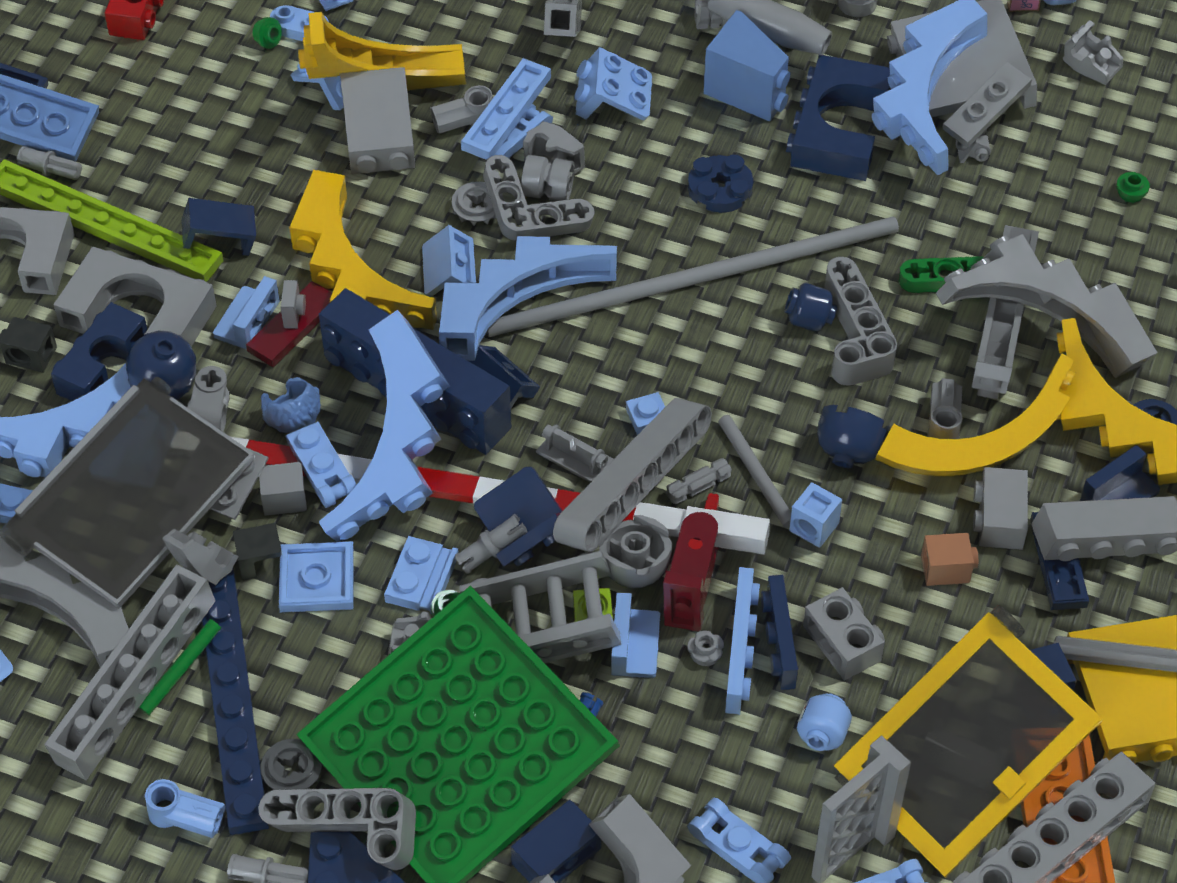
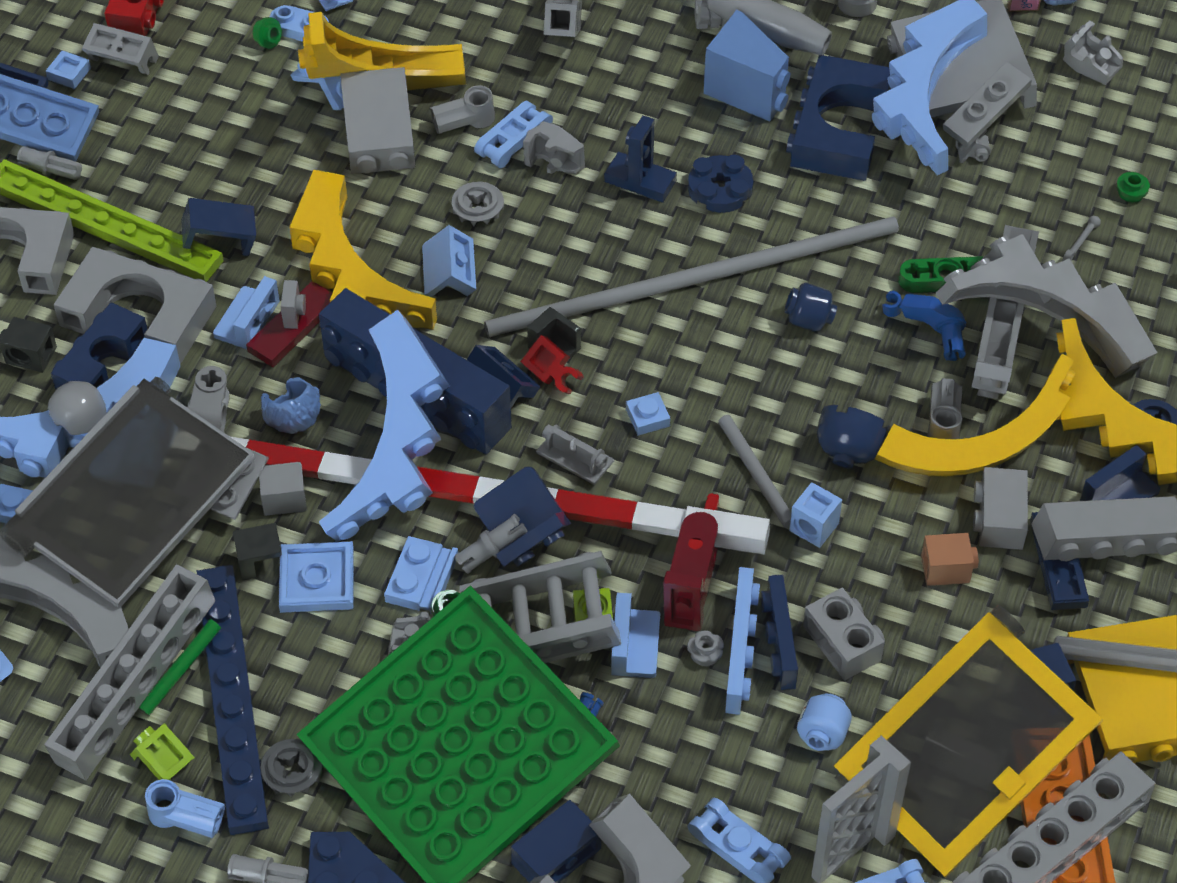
(68, 69): none -> light blue plate
(76, 407): none -> light grey hair
(120, 46): none -> light grey hinge
(161, 752): none -> lime bracket
(163, 356): dark blue cylinder -> none
(208, 562): light grey hand -> none
(321, 463): light blue plate -> none
(337, 817): light grey beam -> none
(504, 283): light blue arch -> none
(506, 109): light blue plate -> none
(529, 215): light grey beam -> none
(547, 178): light grey wheel -> none
(548, 363): none -> red plate
(557, 329): none -> pearl dark grey panel
(613, 81): light blue bracket -> none
(632, 475): light grey beam -> none
(636, 169): none -> dark blue bracket
(637, 552): light grey cylinder -> none
(698, 481): light grey axle -> none
(871, 343): light grey beam -> none
(928, 309): none -> blue arm
(1093, 222): none -> light grey hinge

